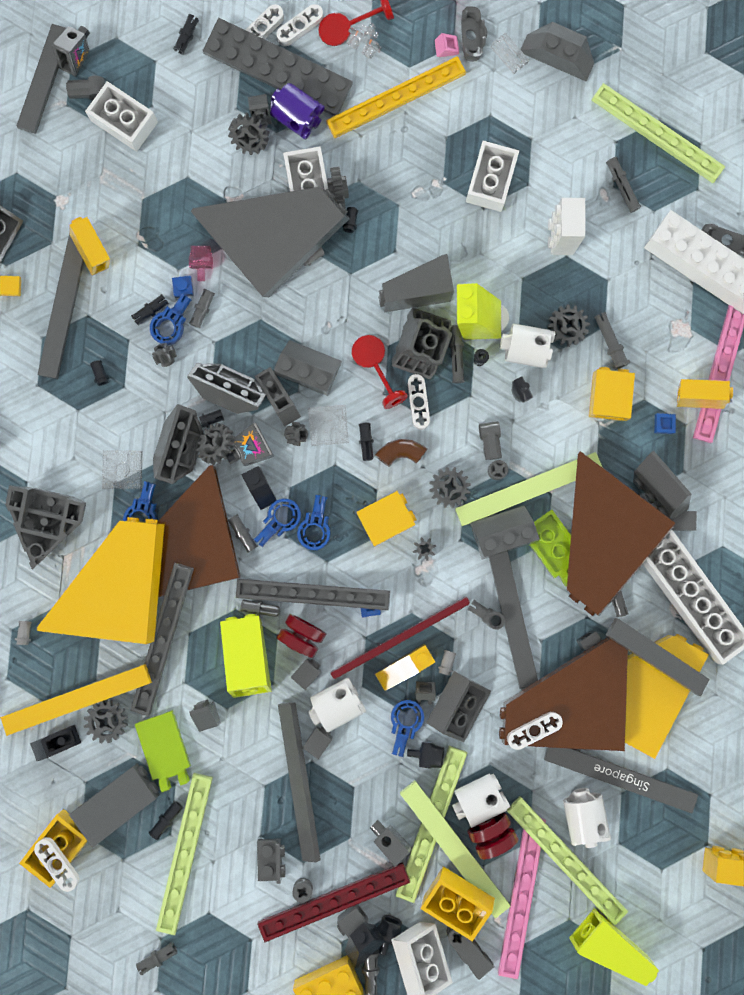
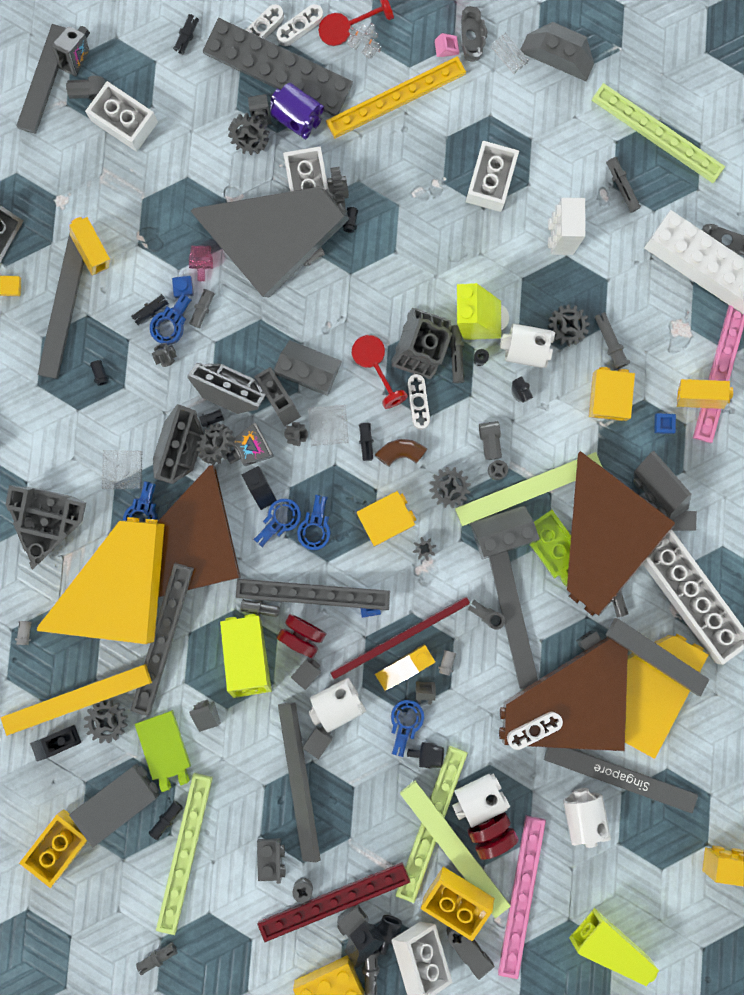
(48, 864): white beam -> none
(242, 533): dark grey pin -> none
(394, 850): dark grey torso -> none
(419, 287): dark grey slope -> none
(458, 707): dark grey slope -> none
(567, 860): yellowish green tile -> none

